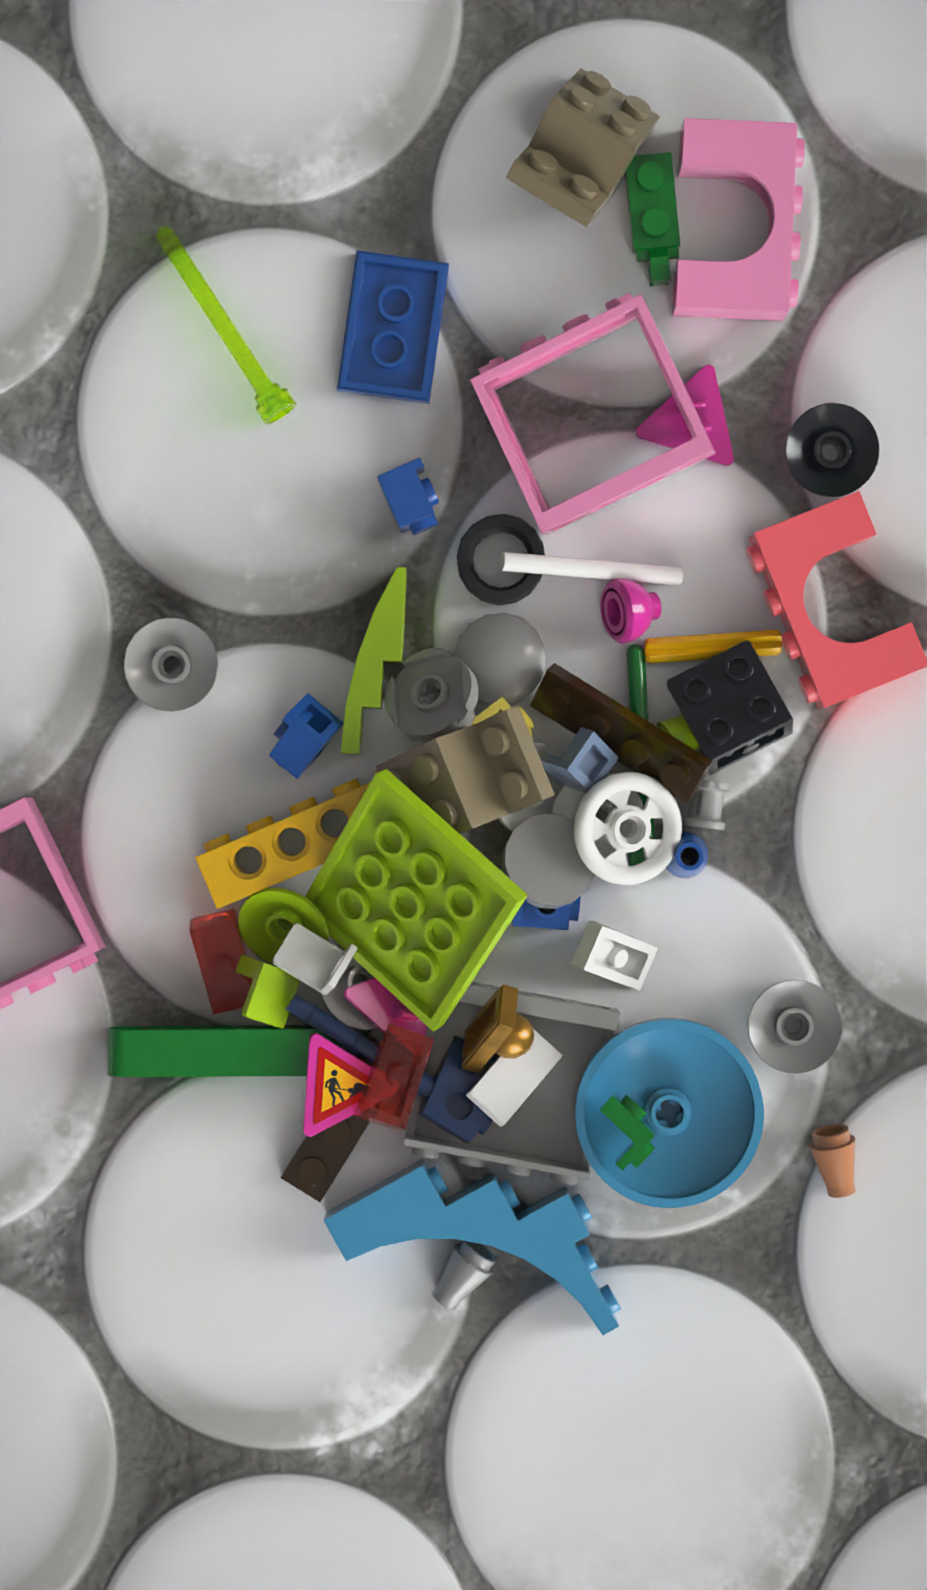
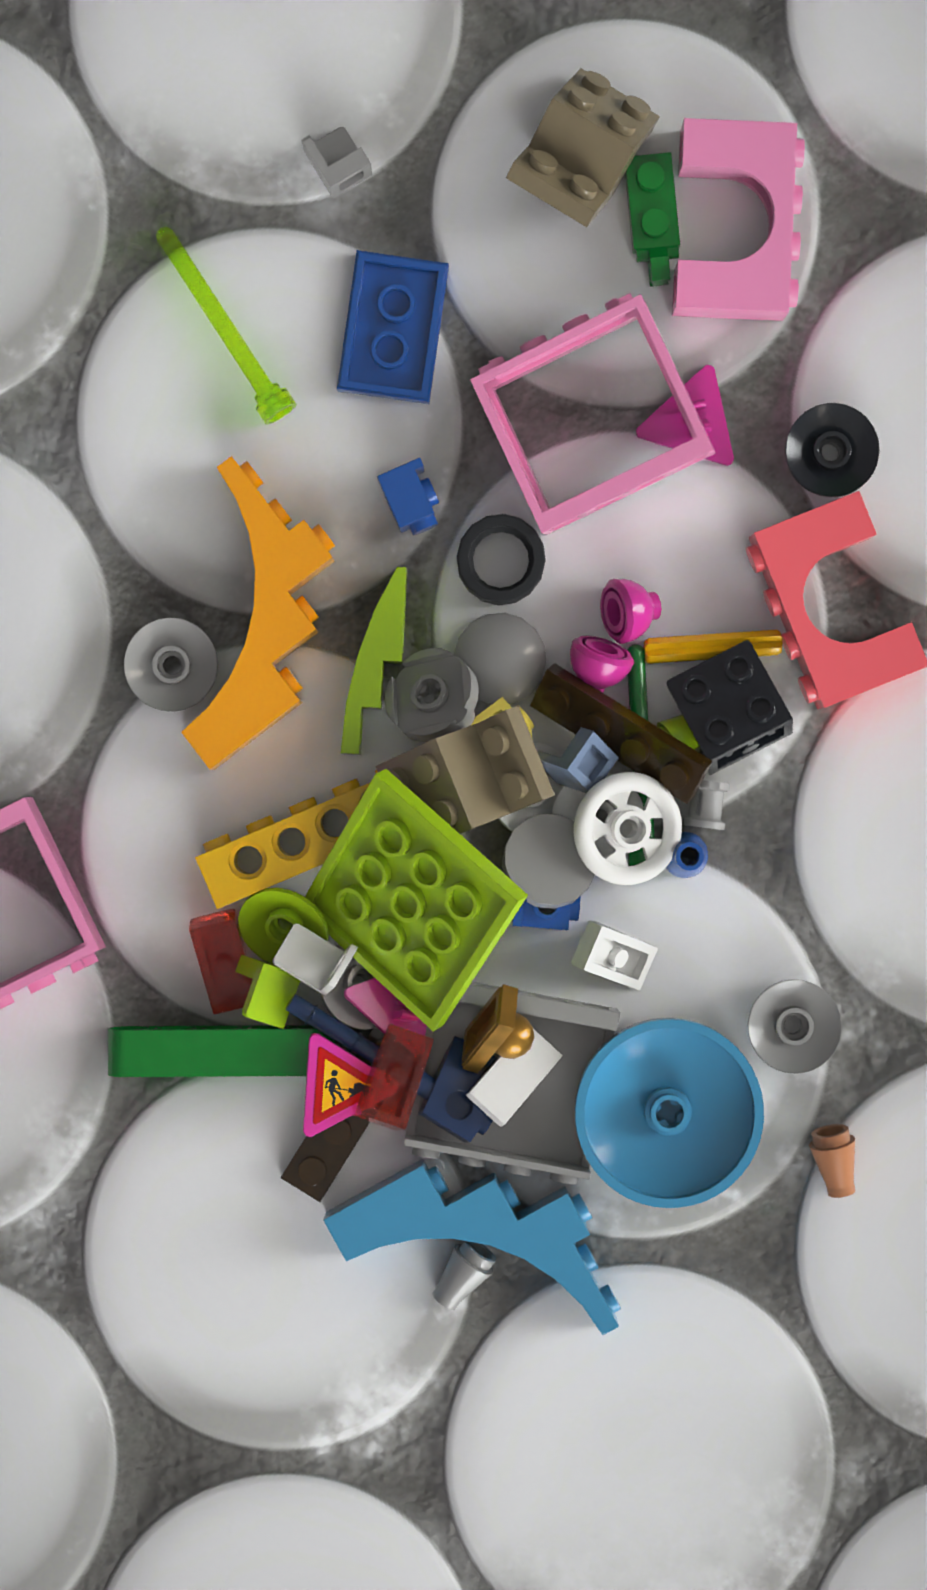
(283, 563): none -> light orange arch
(304, 735): blue brick -> none
(337, 161): none -> light grey panel
(590, 568): white bar -> none
(599, 661): none -> dark pink brick
(628, 1118): green bracket -> none

